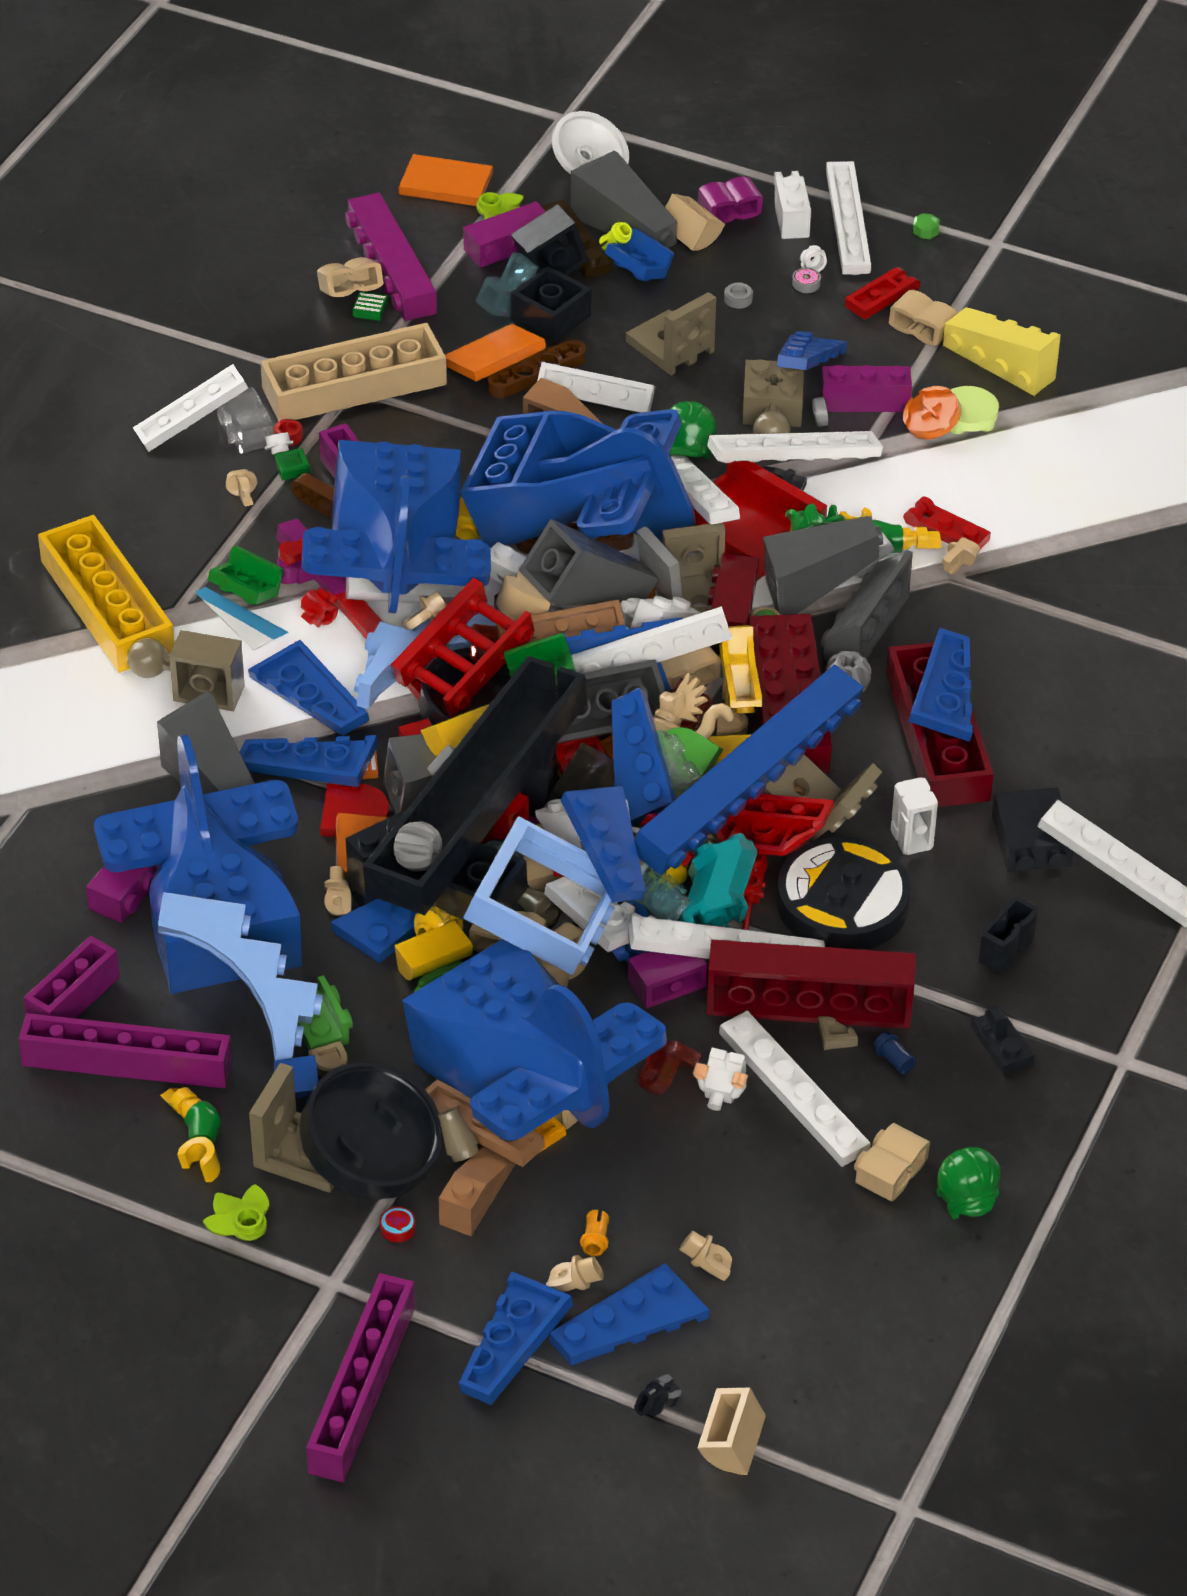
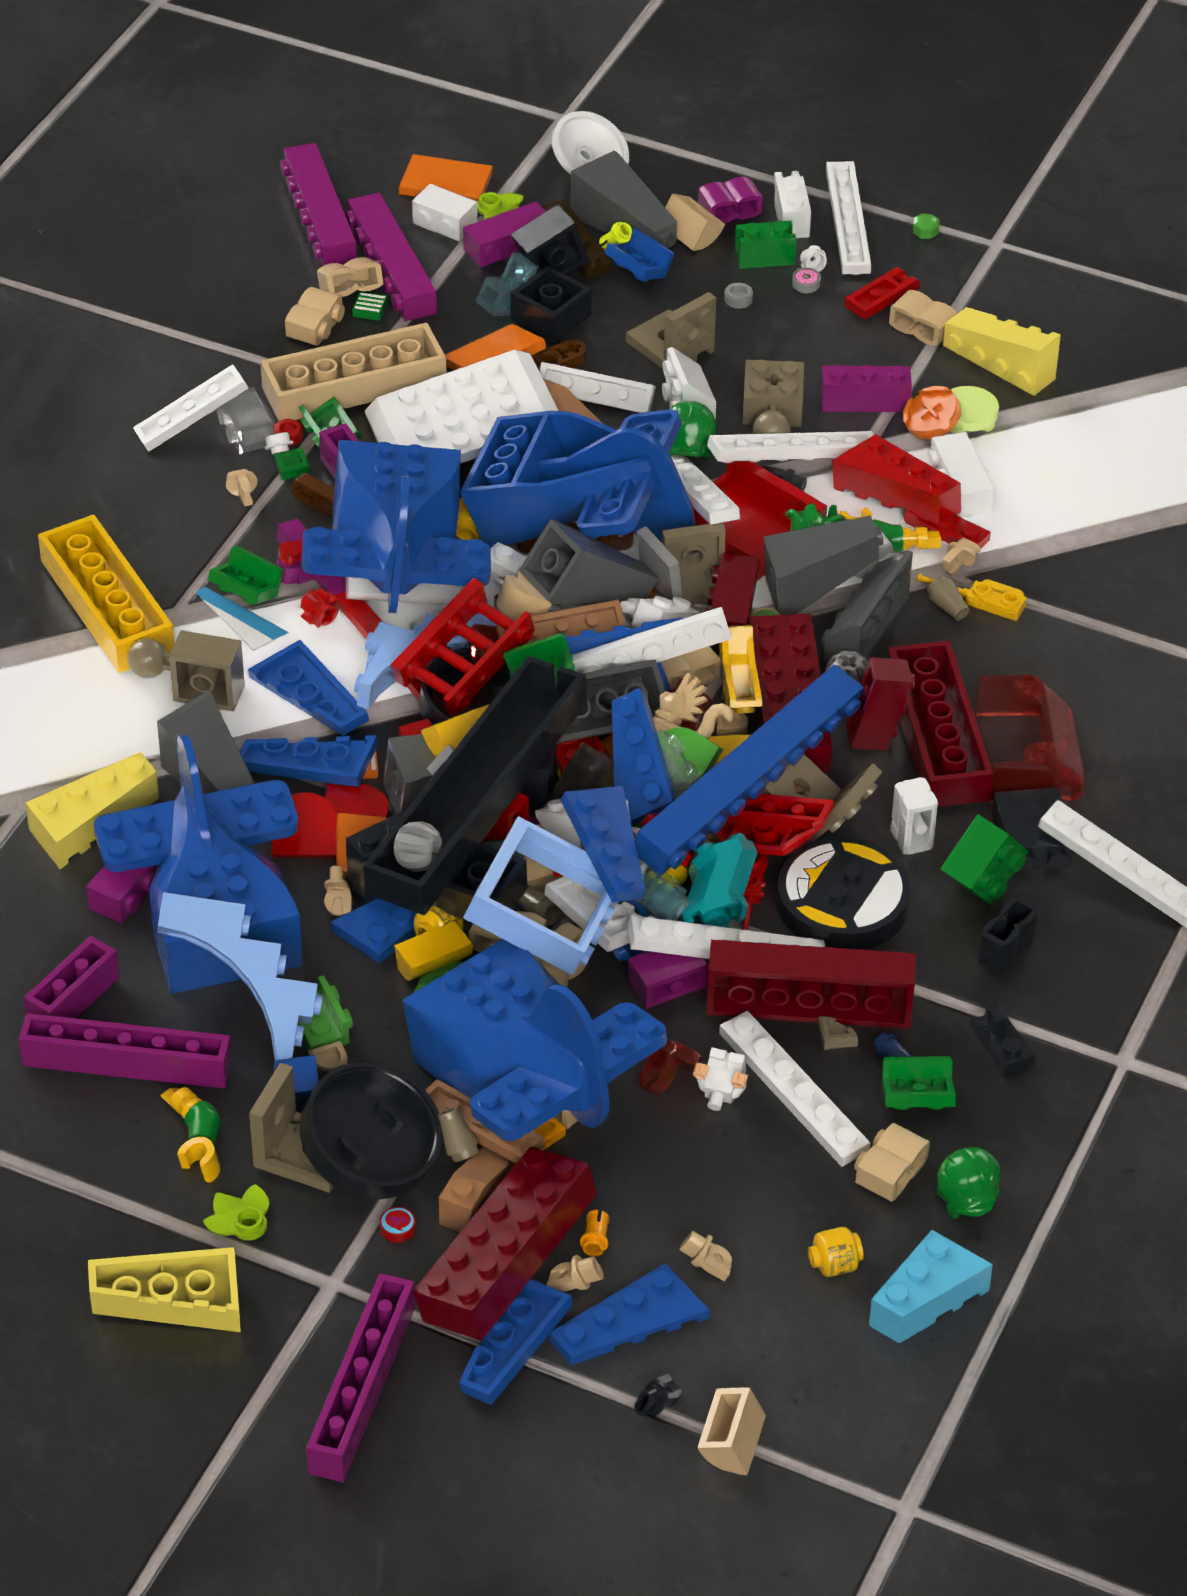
(66, 816): none -> light yellow wedge
(169, 1288): none -> light yellow wedge
(314, 316): none -> tan brick
(315, 830): none -> red tile
(318, 204): none -> magenta brick
(326, 417): none -> green bracket
(430, 609): tan piece -> none
(443, 211): none -> white brick
(461, 405): none -> white slope
(505, 1243): none -> dark red brick
(685, 381): none -> white slope
(765, 244): none -> green brick
(805, 351): blue wing -> none
(820, 412): light grey tile -> none
(835, 1251): none -> yellow head
(883, 702): none -> dark red brick
(897, 479): none -> red wedge
(918, 1082): none -> green bracket
(926, 1285): none -> medium azure wedge
(945, 688): blue wing -> none
(947, 596): none -> dark tan cone
(958, 459): none -> white brick
(985, 860): none -> green brick
(991, 597): none -> yellow piece
(1045, 763): none -> clear red windscreen

